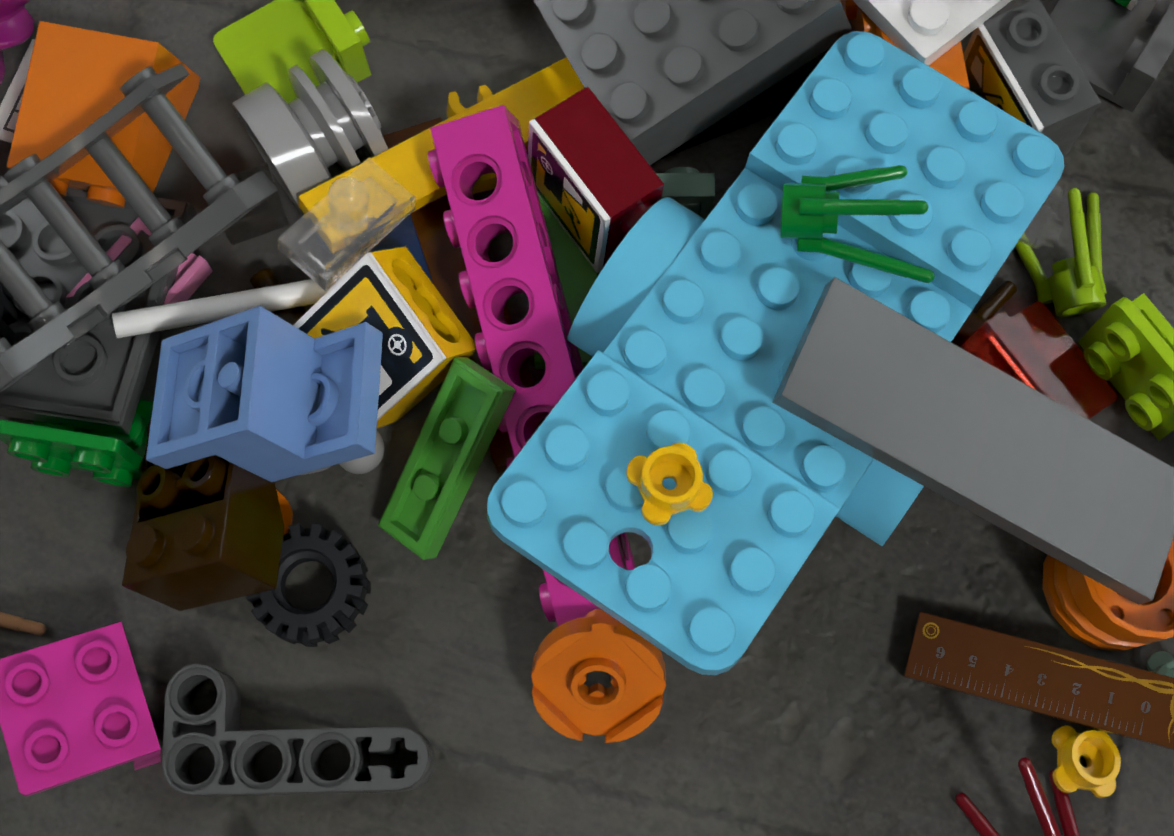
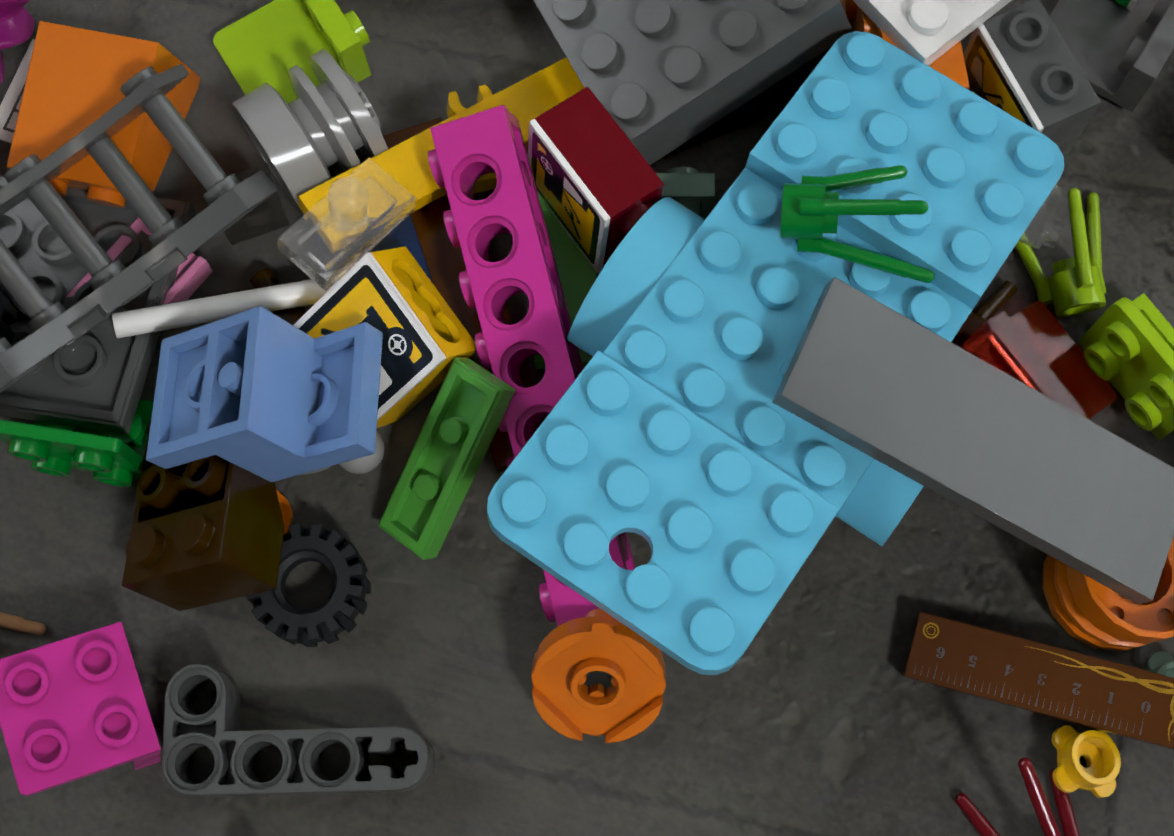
(672, 462): yellow plate -> none

